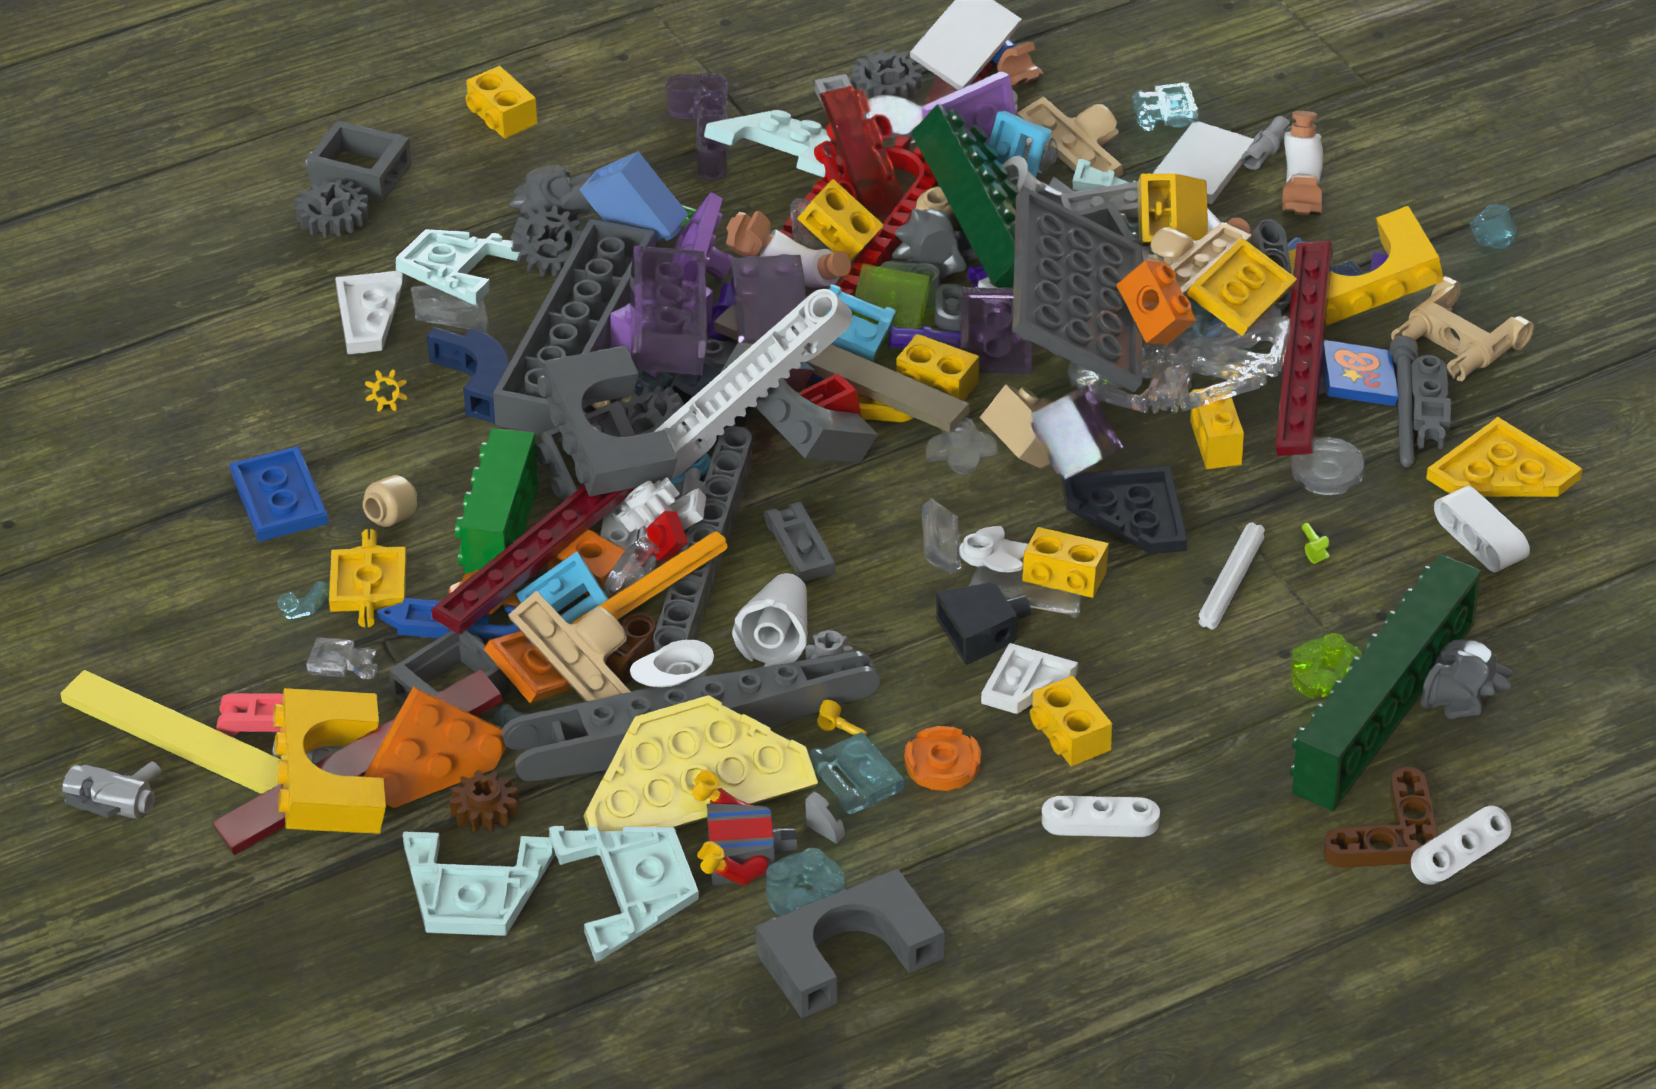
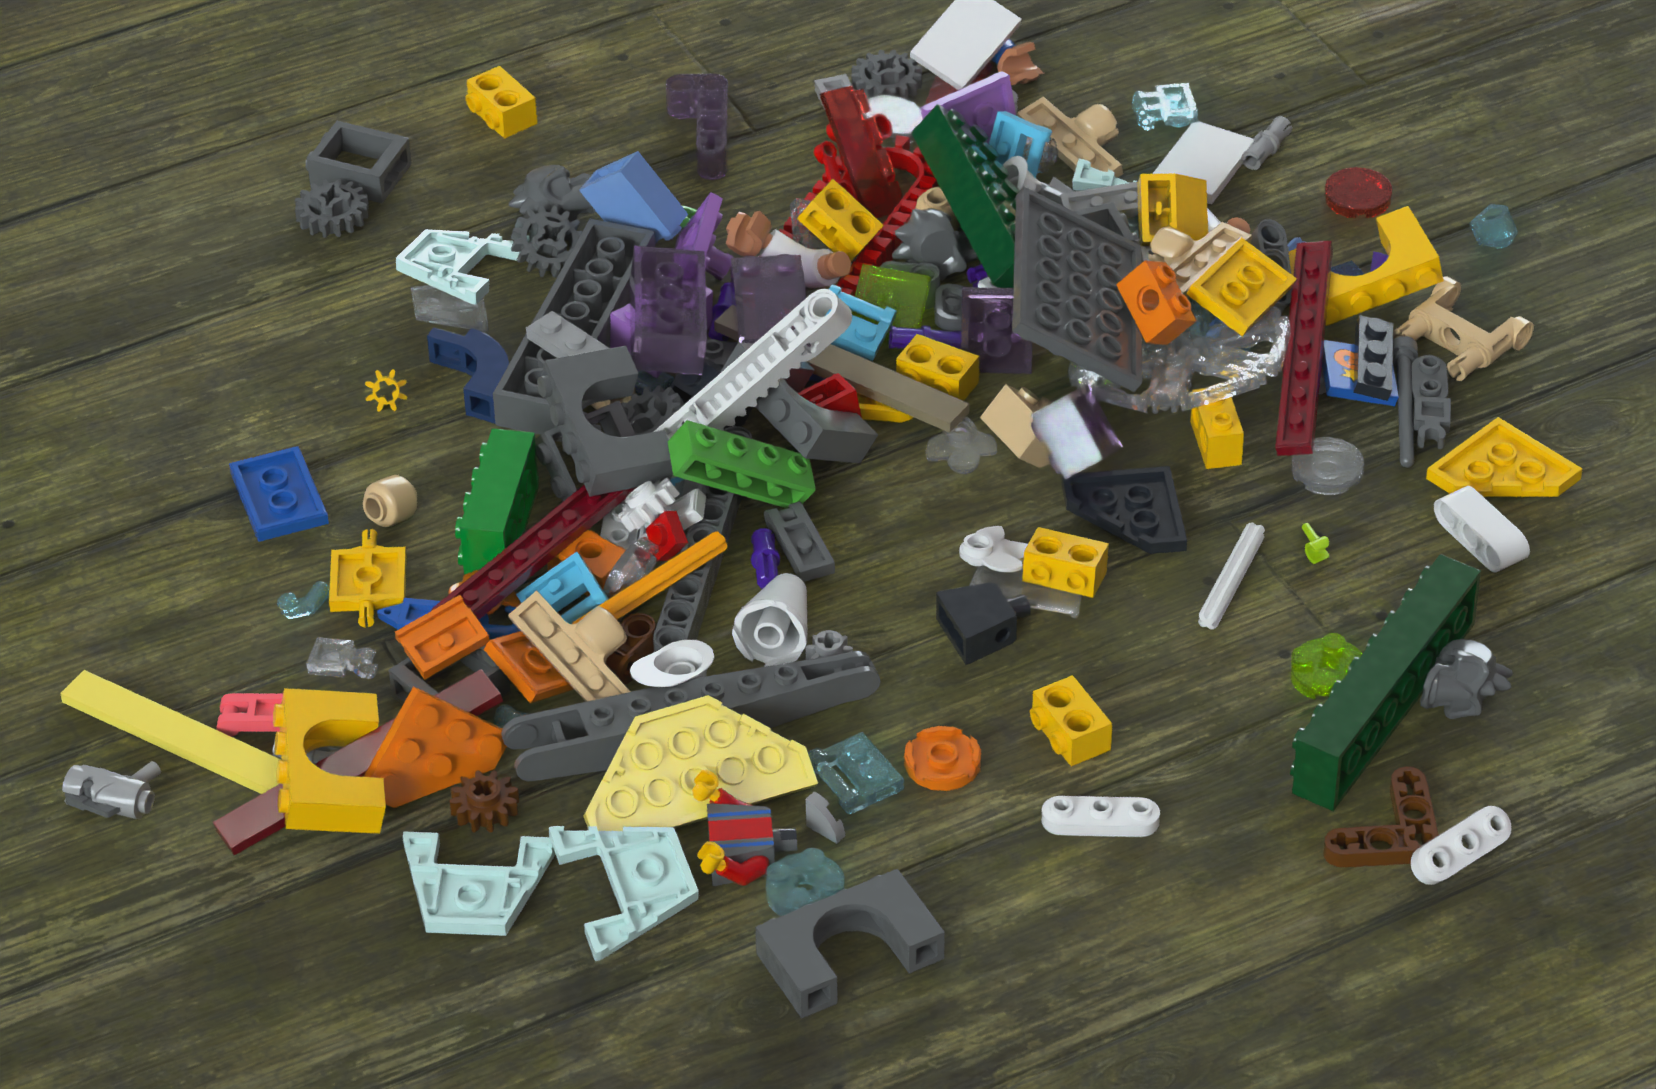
(368, 308): white wing -> none
(442, 637): none -> orange plate
(561, 337): none -> light grey plate
(740, 465): none -> bright green brick
(765, 557): none -> dark purple axle
(776, 131): light aqua wing -> none
(830, 718): yellow hand -> none
(940, 536): clear plate -> none
(1021, 673): white wing -> none
(1304, 166): piece -> none
(1358, 192): none -> clear red tile
(1373, 358): none -> plate

